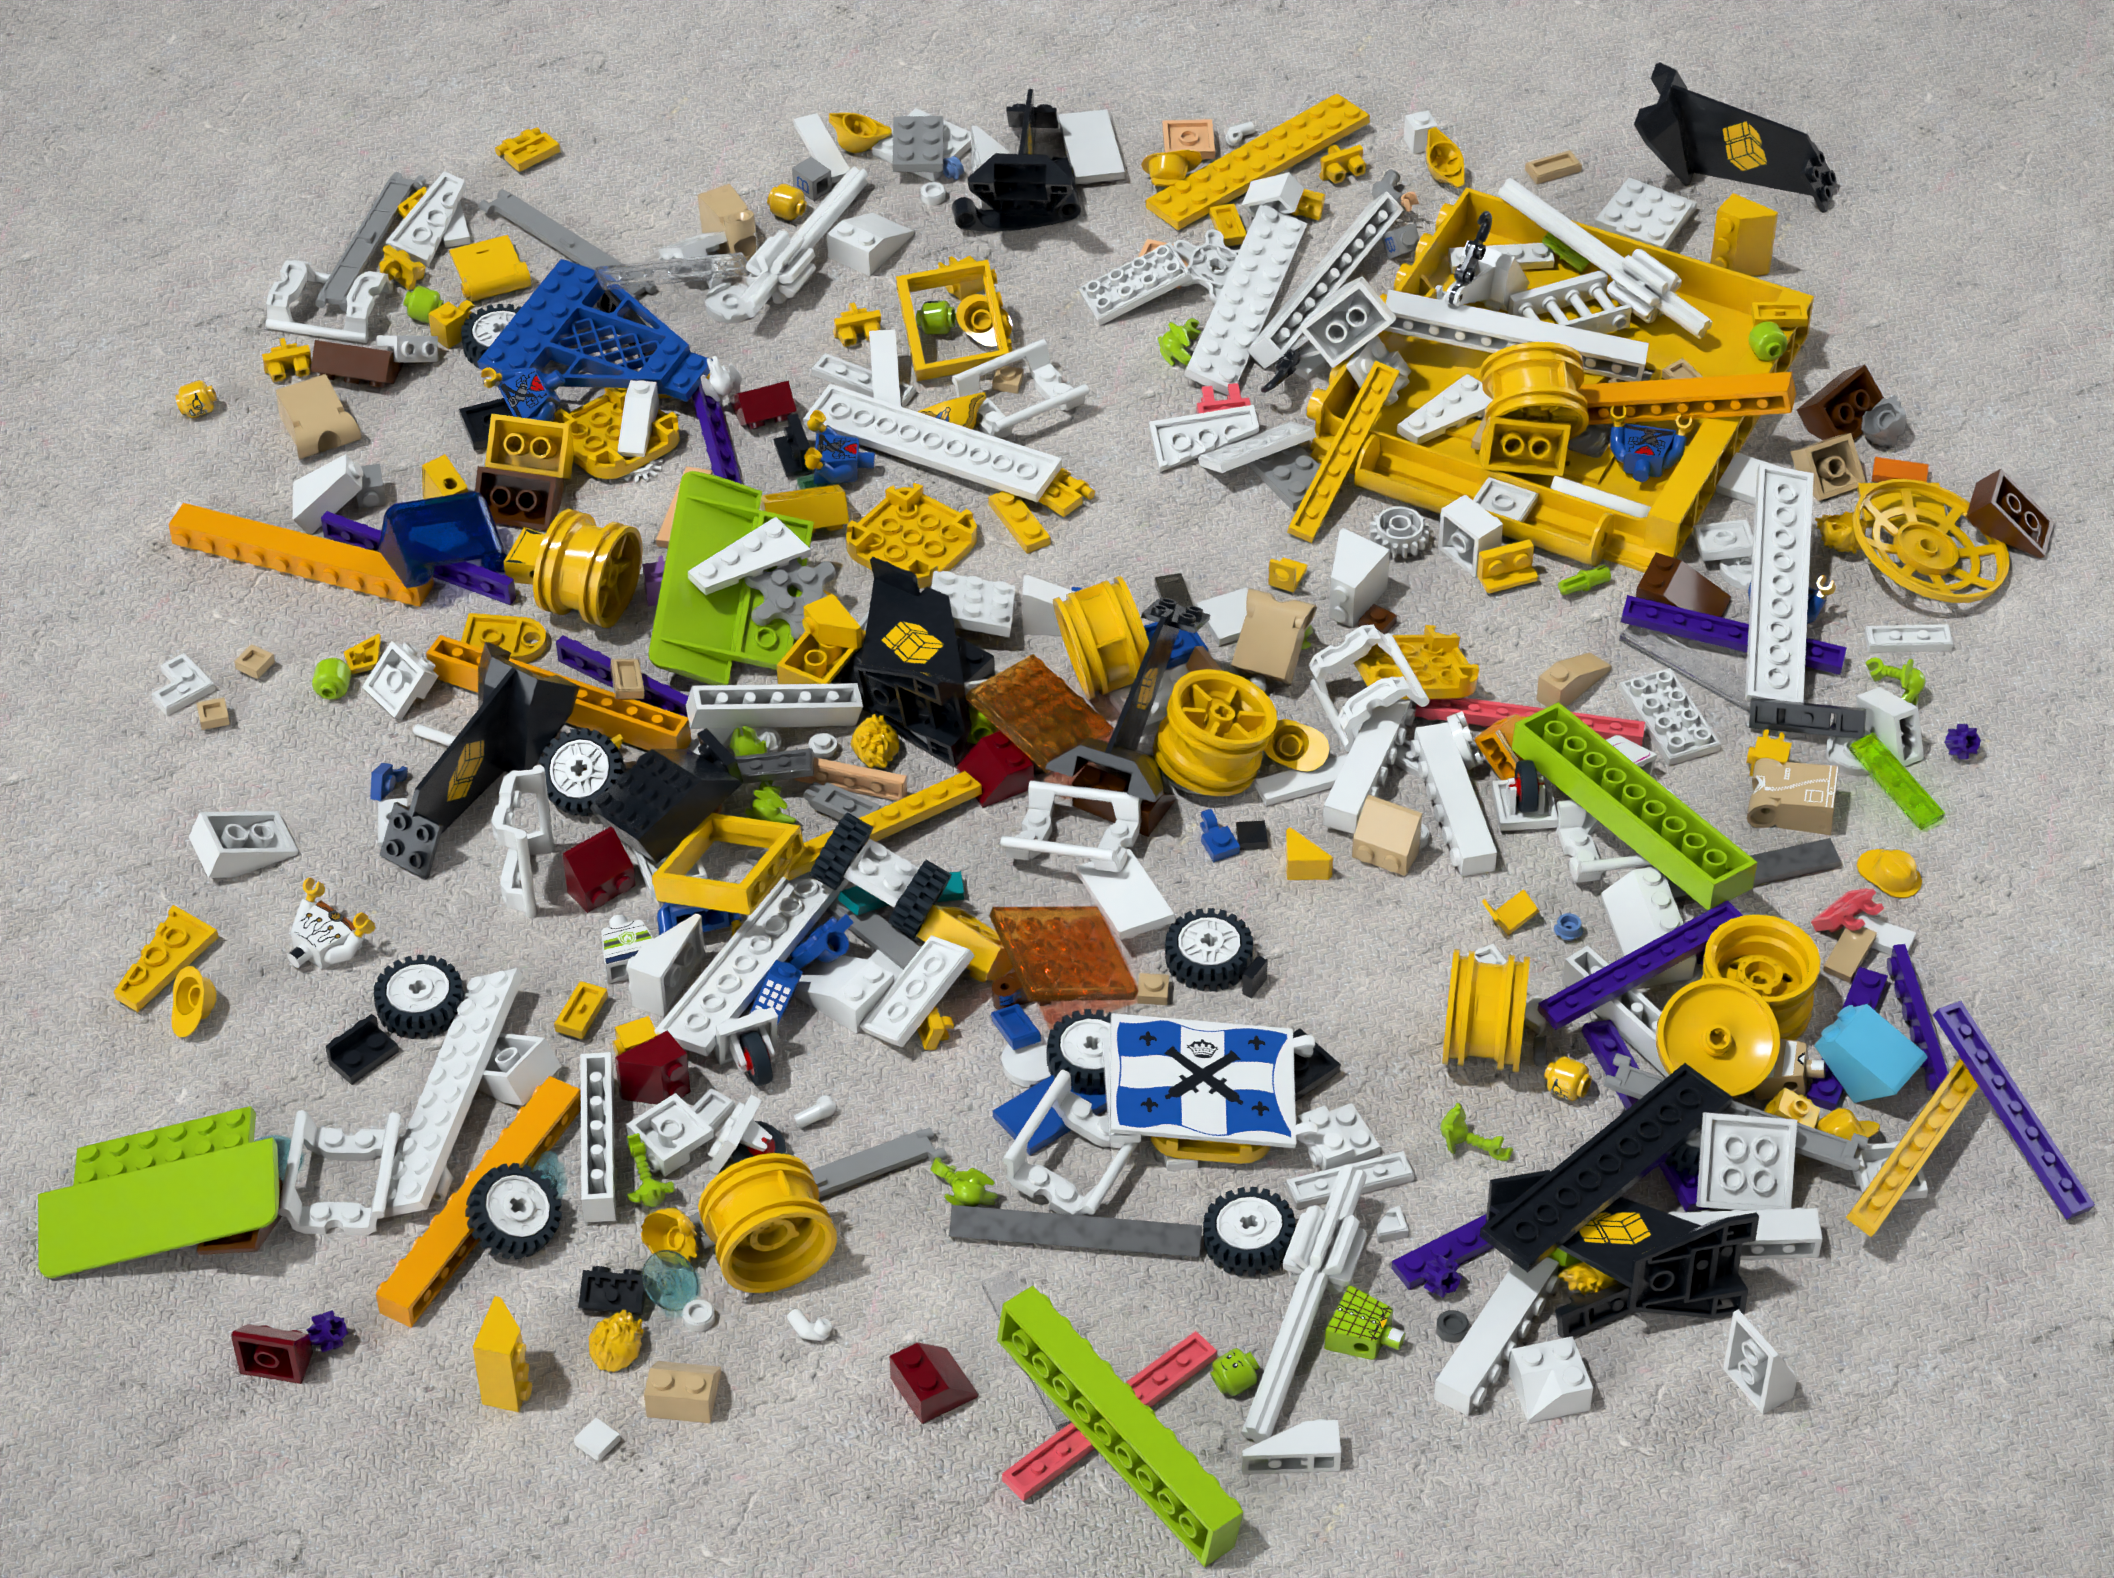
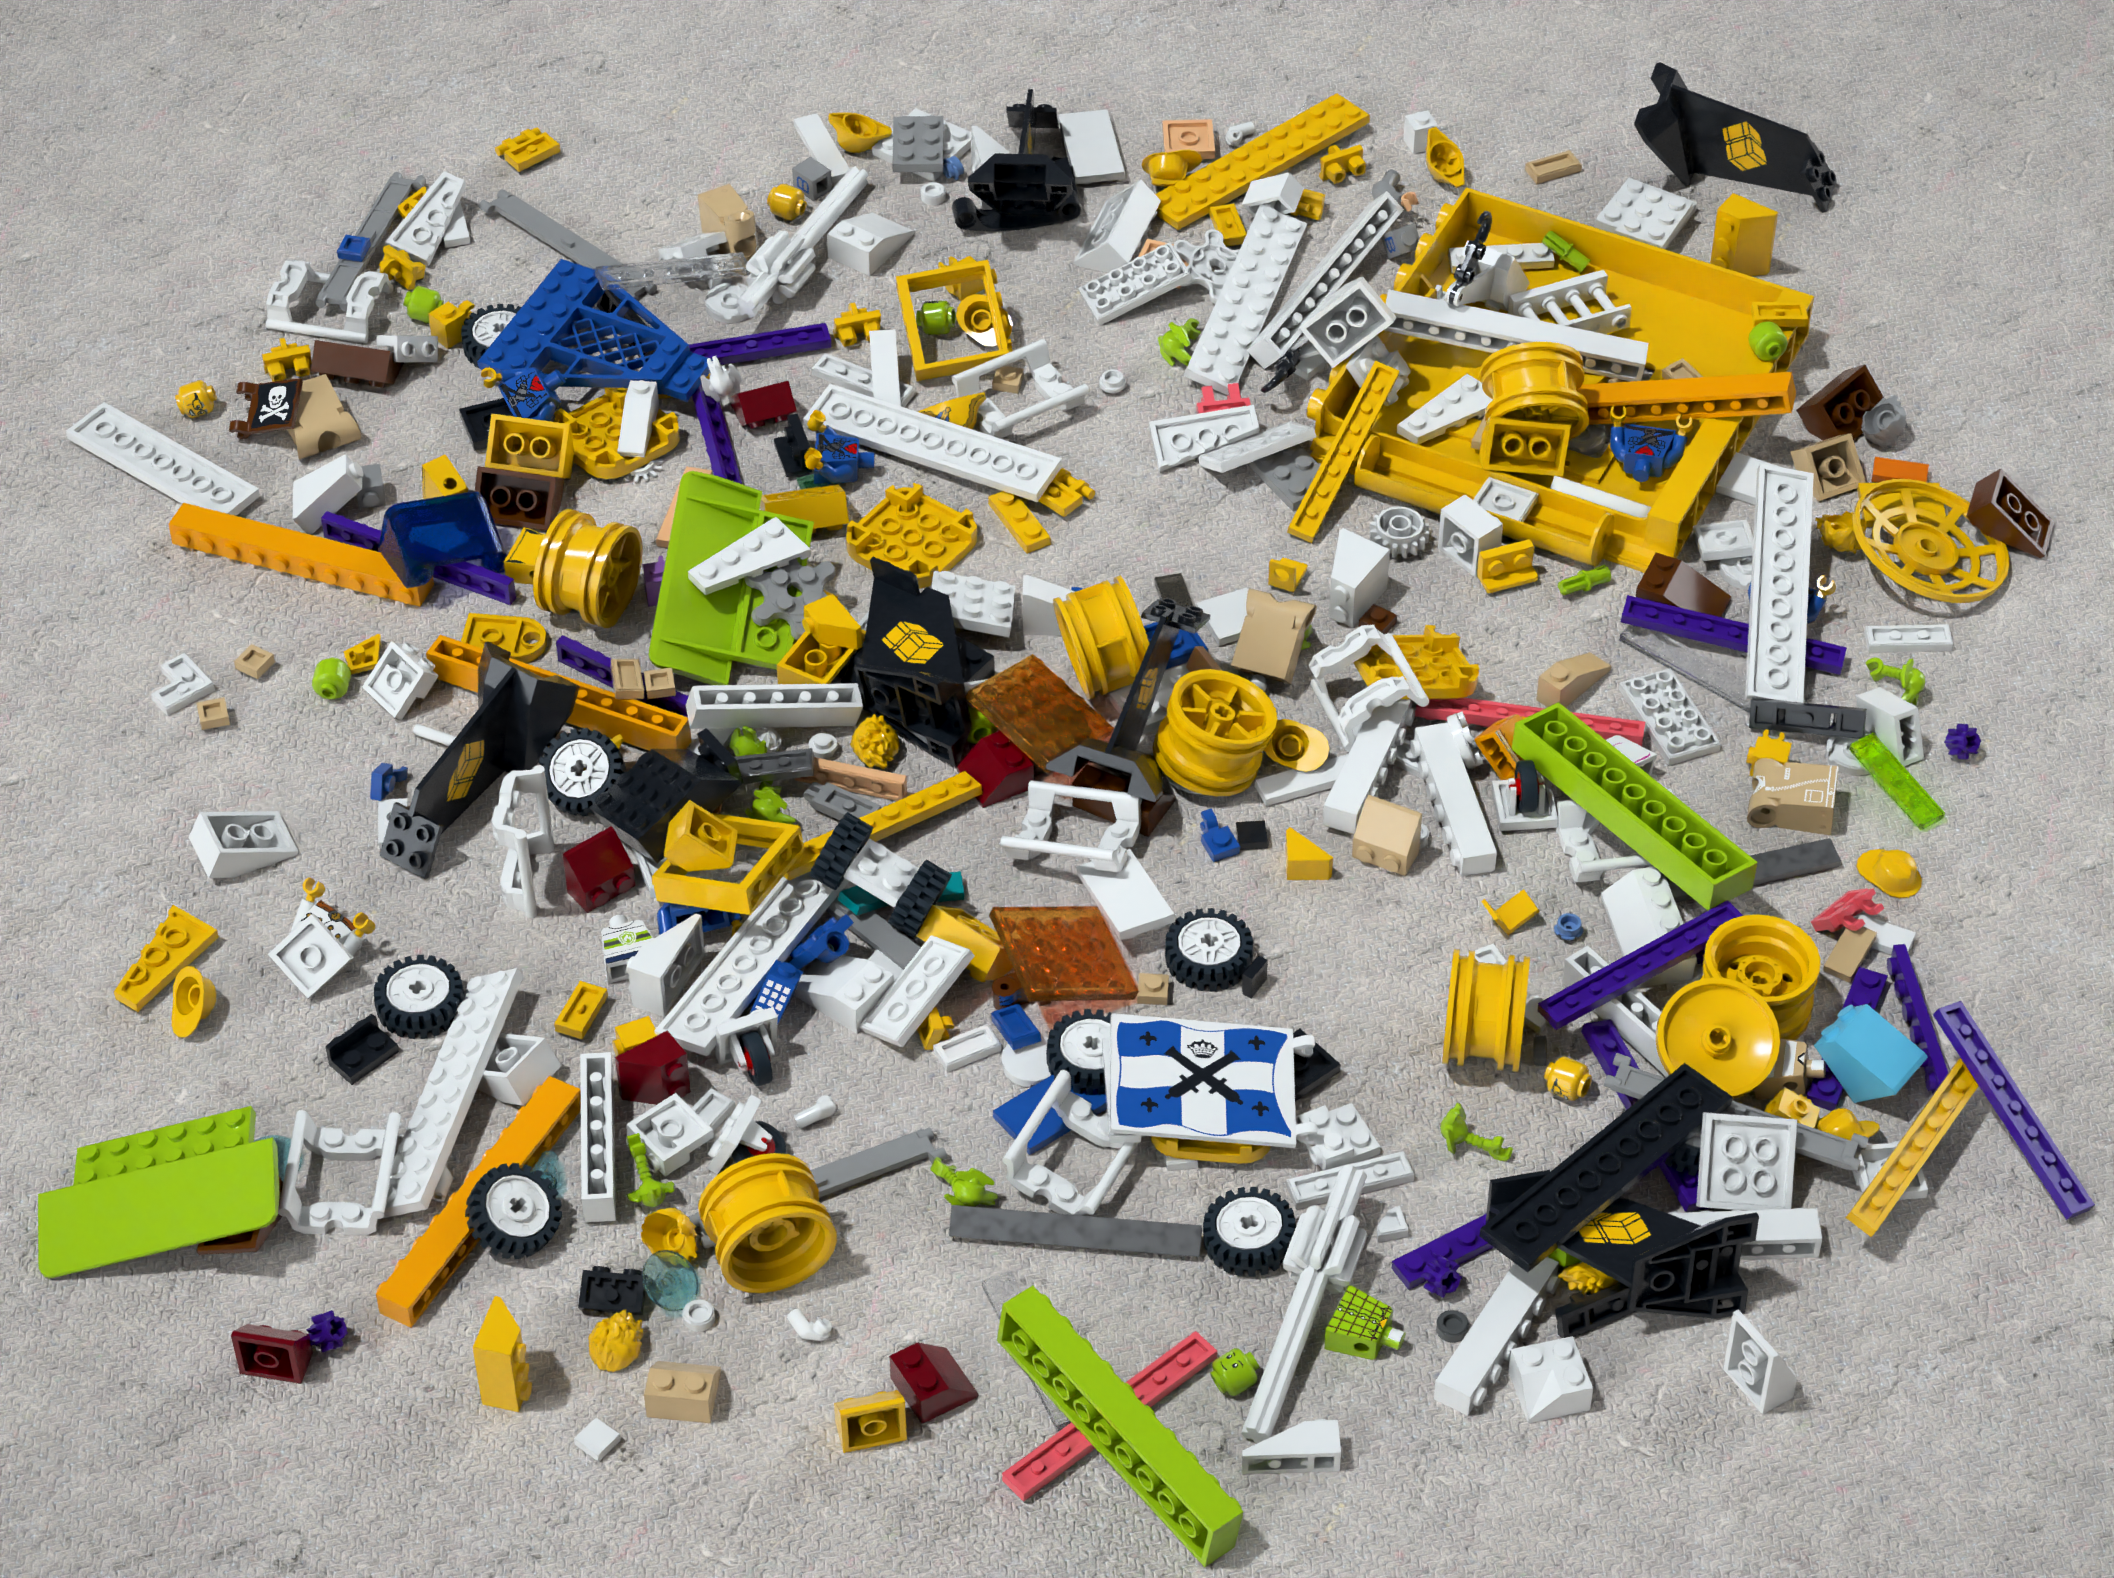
(161, 461): none -> white plate
(271, 407): none -> flag
(310, 956): none -> white plate
(353, 248): none -> blue tile
(489, 268): yellow door -> none
(659, 683): none -> tan plate
(699, 840): none -> yellow slope
(765, 344): none -> dark purple plate
(871, 1420): none -> yellow slope
(967, 1048): none -> white tile
(1112, 381): none -> white plate
(1118, 229): none -> white slope
(1636, 278): white axle -> none

